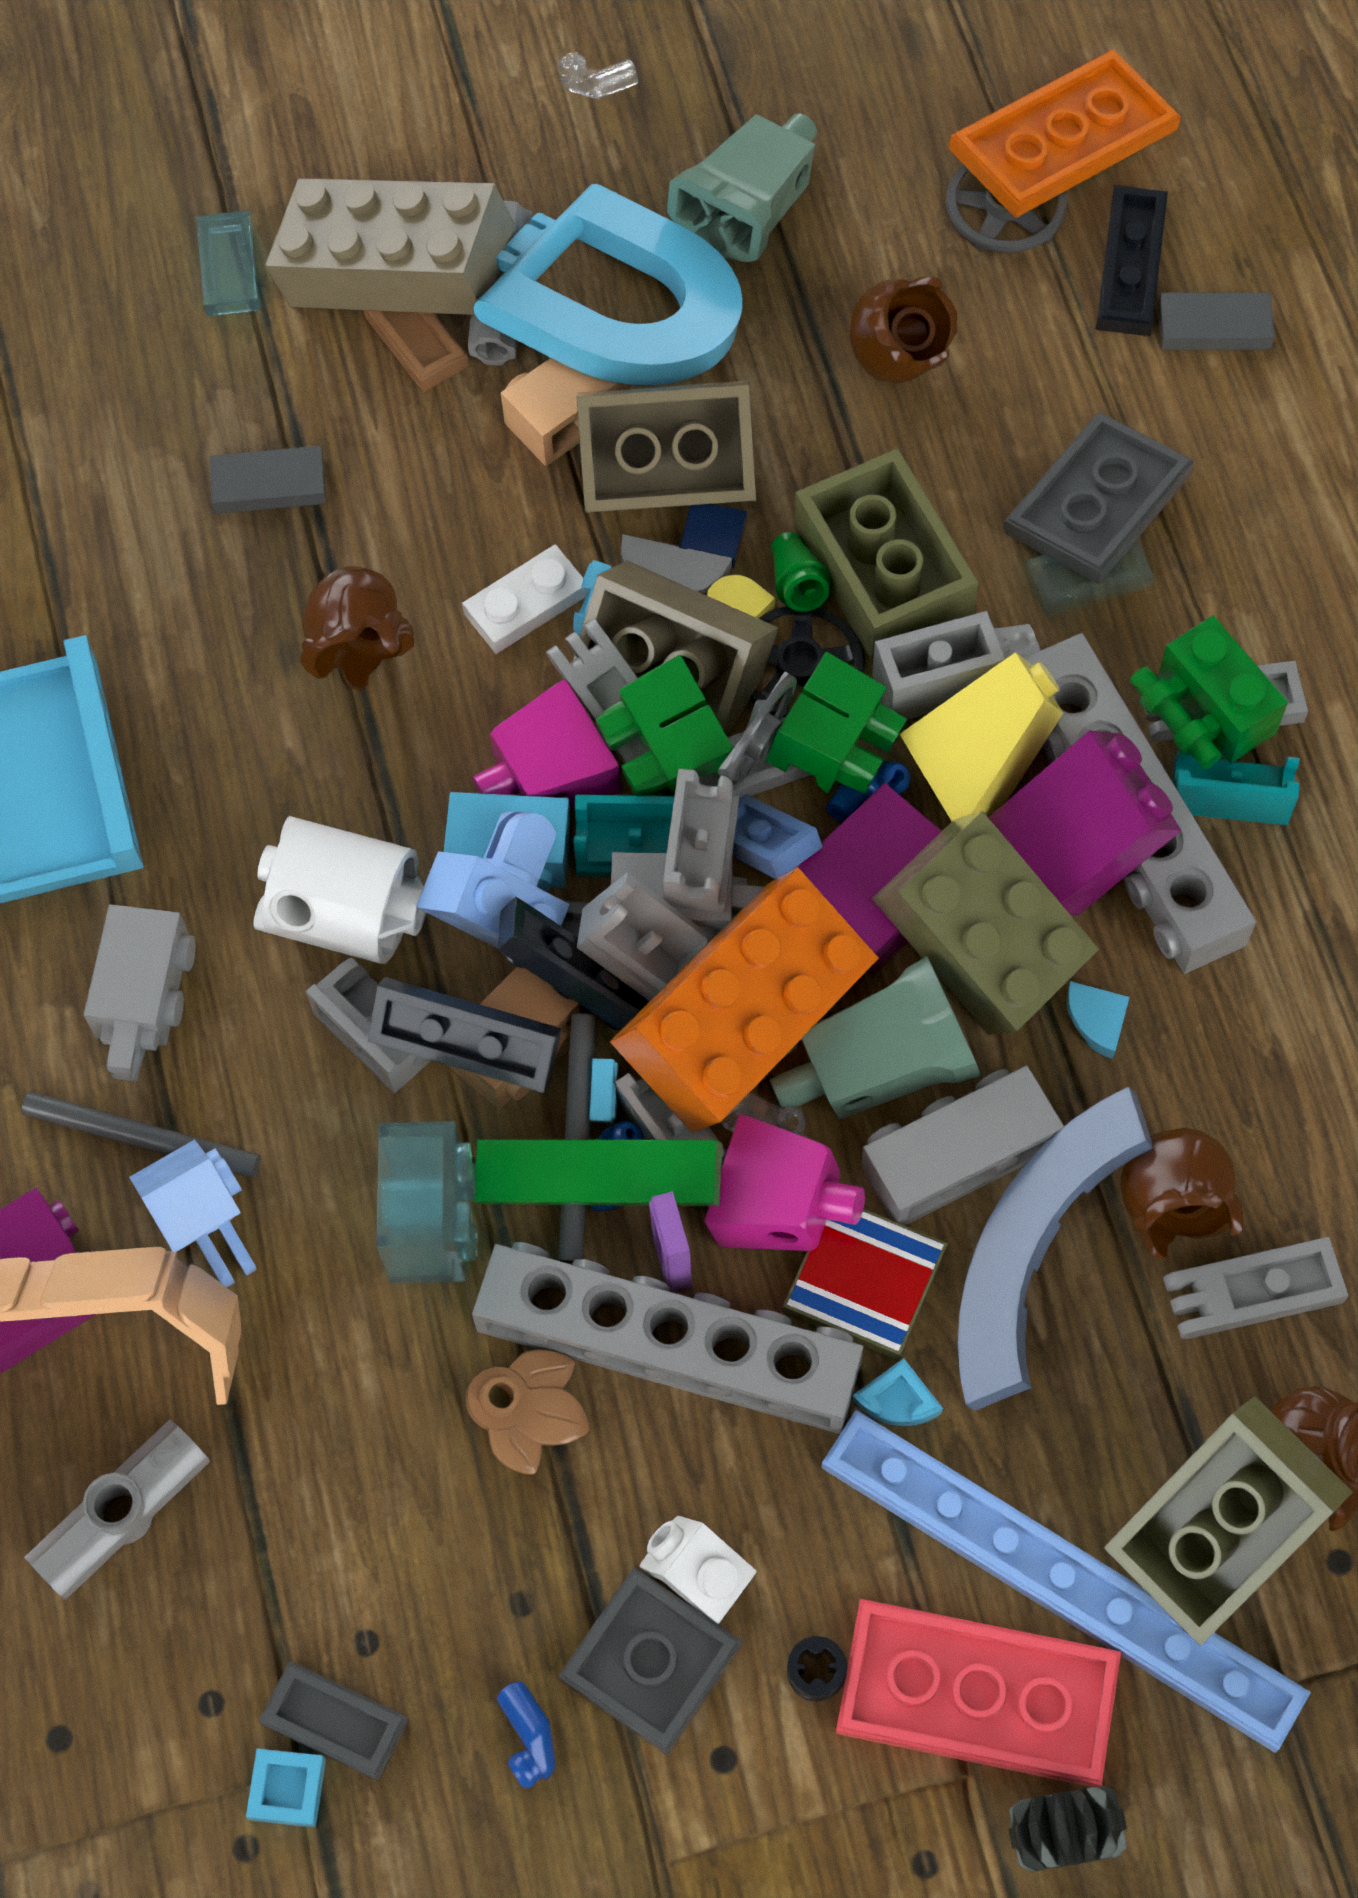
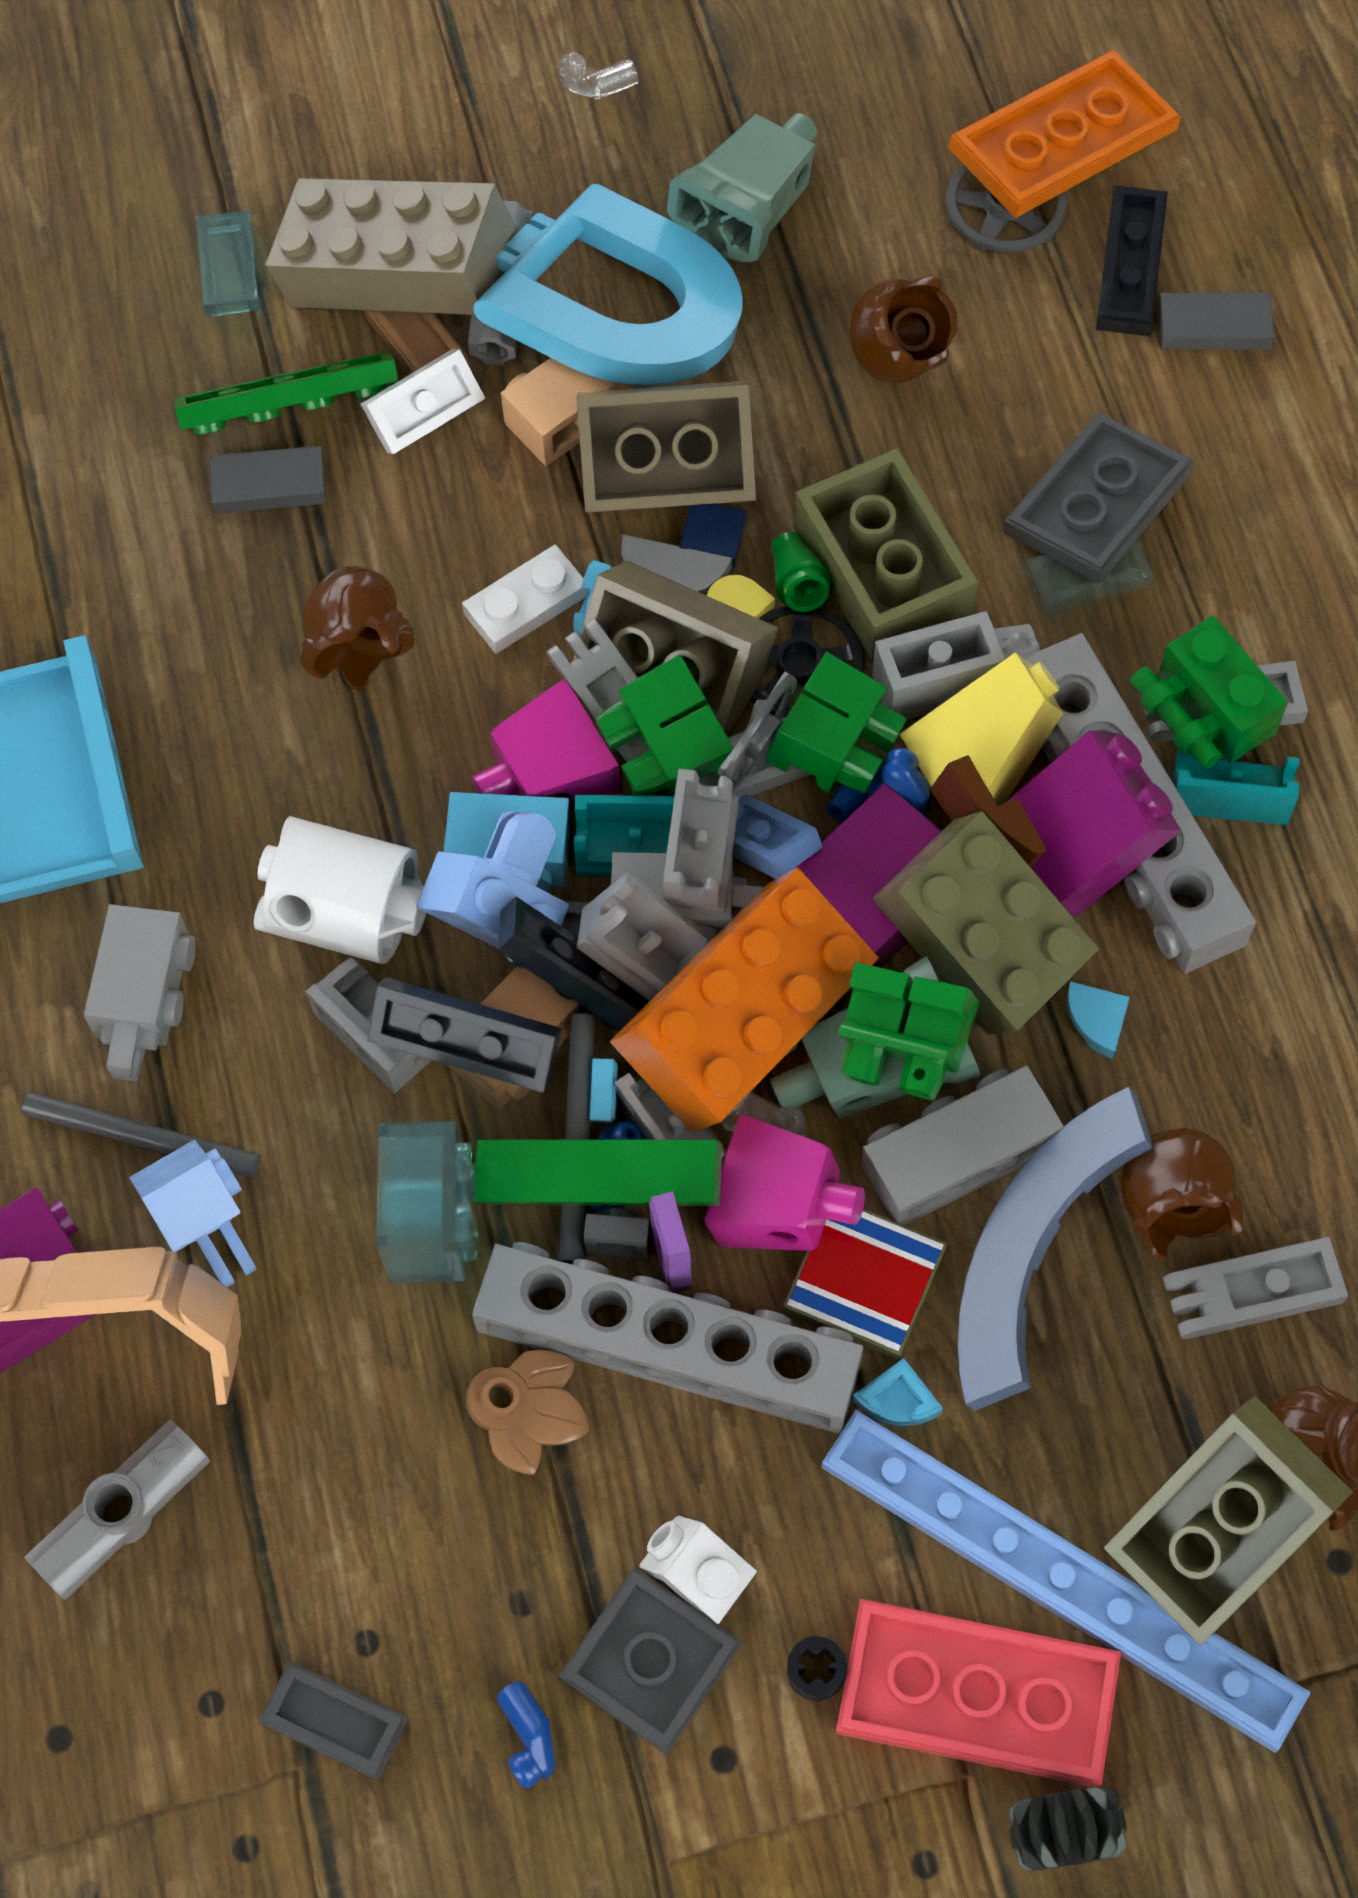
(263, 397): none -> green plate
(286, 1788): medium azure tile -> none
(423, 401): none -> white plate
(617, 1235): none -> dark grey plate
(905, 780): none -> blue arm
(908, 1021): none -> green hips
(963, 793): none -> reddish brown slope

